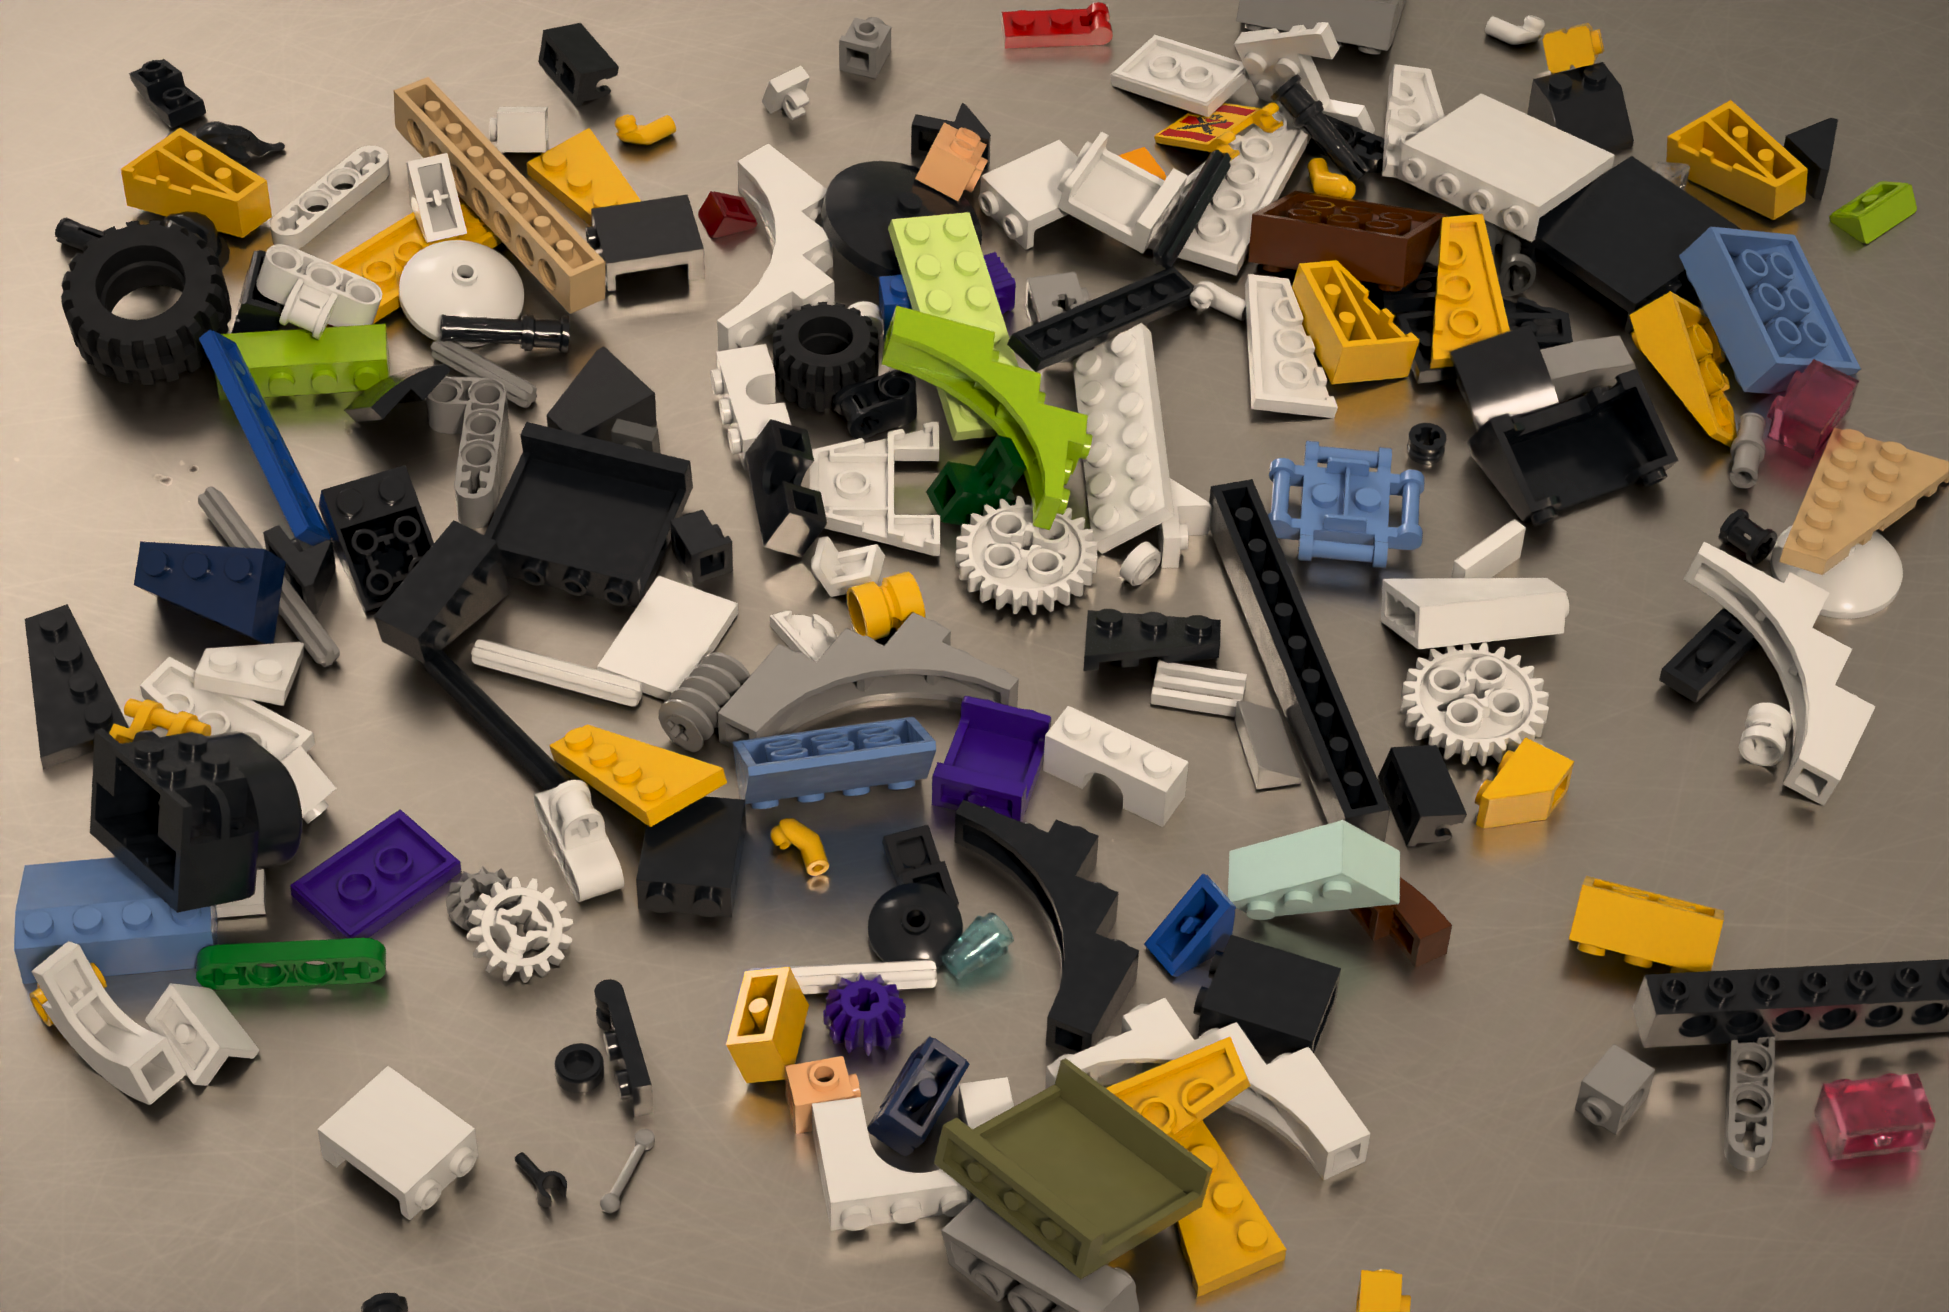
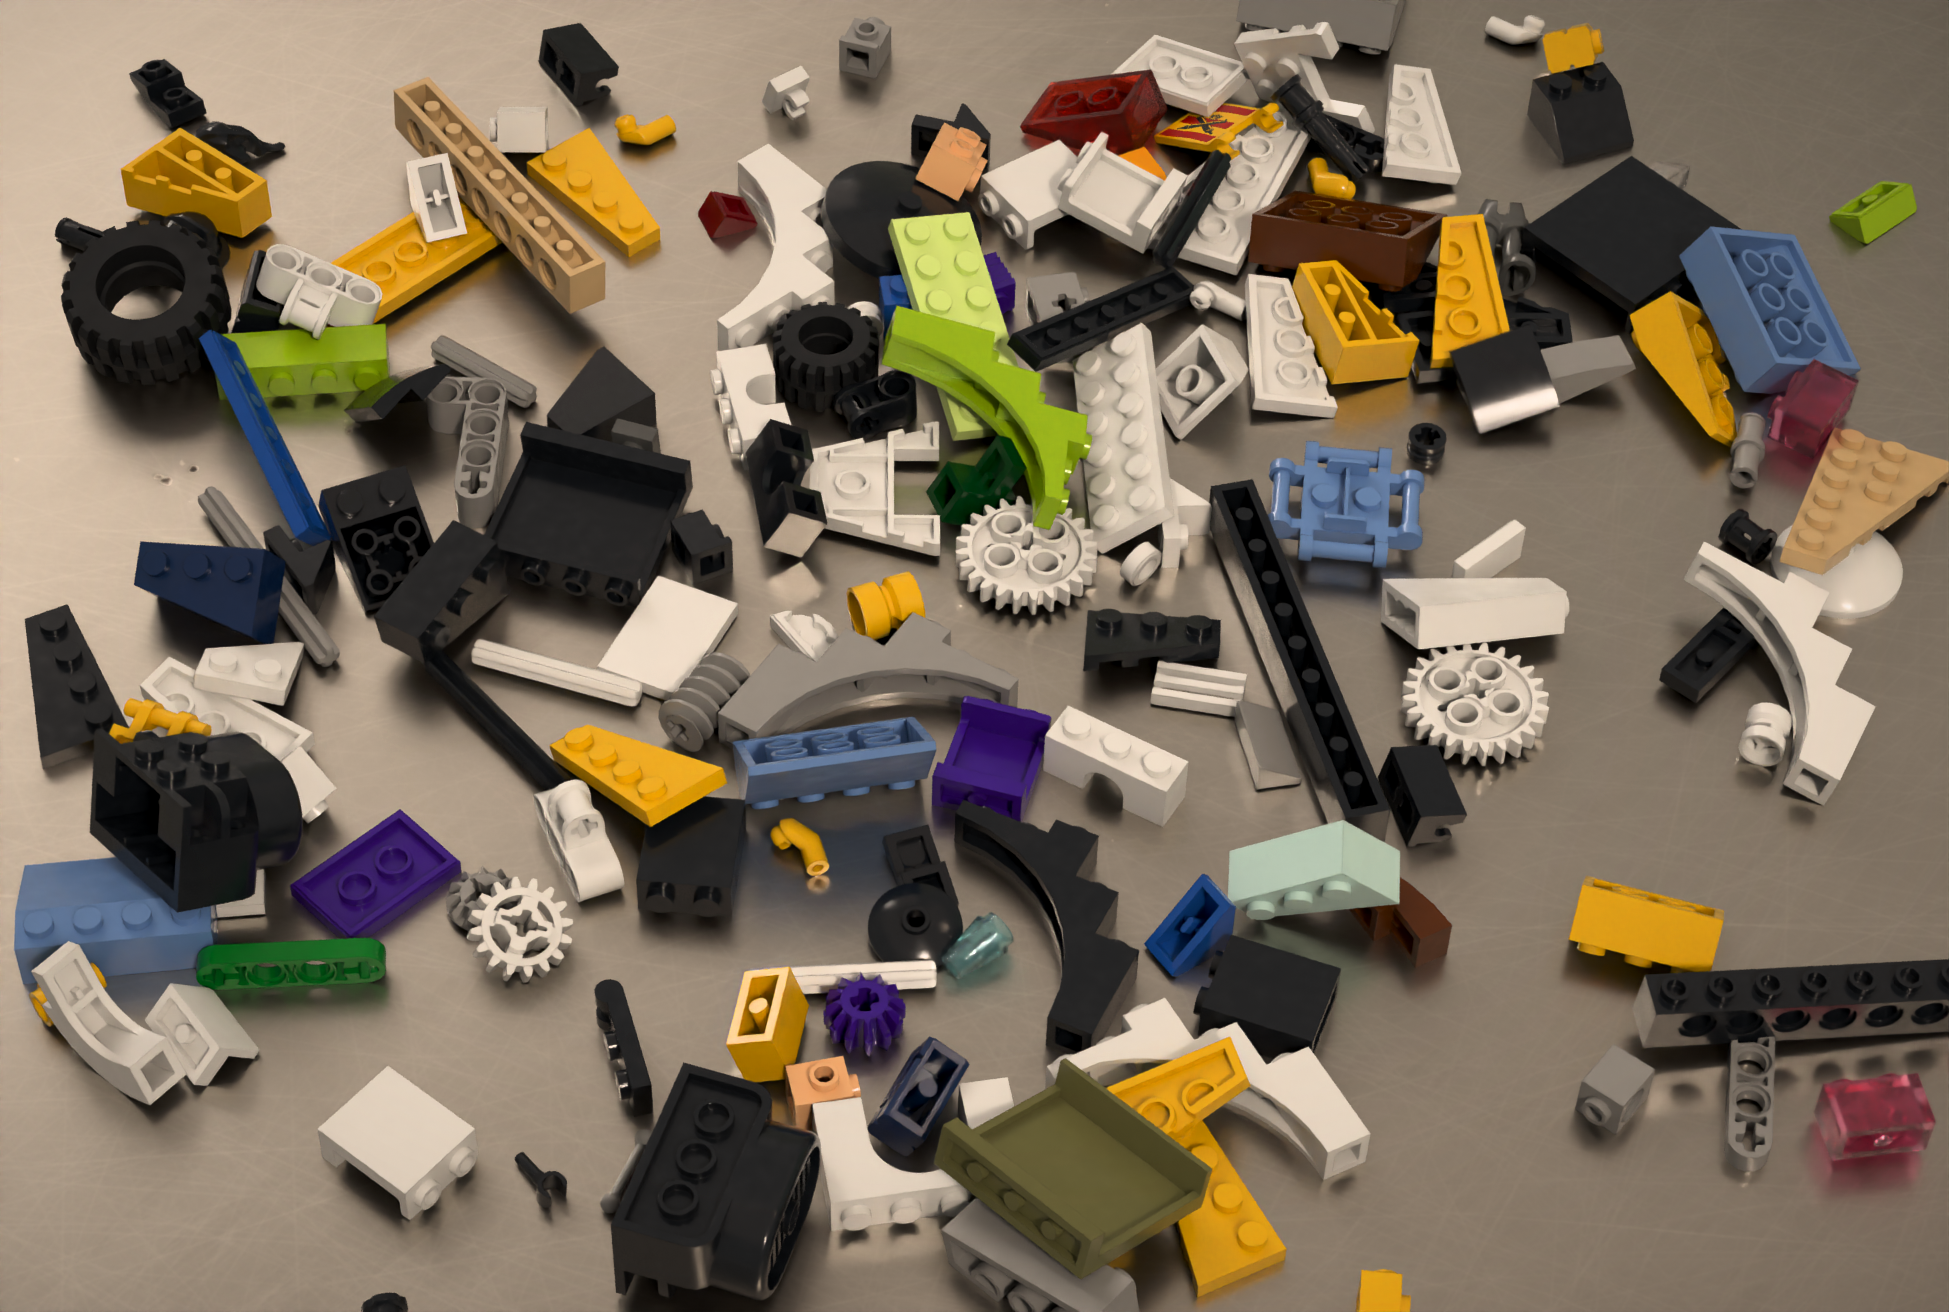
(363, 169): white beam -> none
(433, 286): white dish -> none
(527, 332): black pin -> none
(579, 1068): black tile -> none
(647, 237): black panel -> none
(716, 1191): none -> black brick
(846, 568): white bracket -> none
(1057, 27): red plate -> none
(1080, 109): none -> clear red slope
(1198, 378): none -> white slope
(1500, 164): white panel -> none
(1525, 786): yellow slope -> none
(1575, 450): black windscreen -> none
(1739, 161): yellow wedge -> none
(1814, 150): black slope -> none

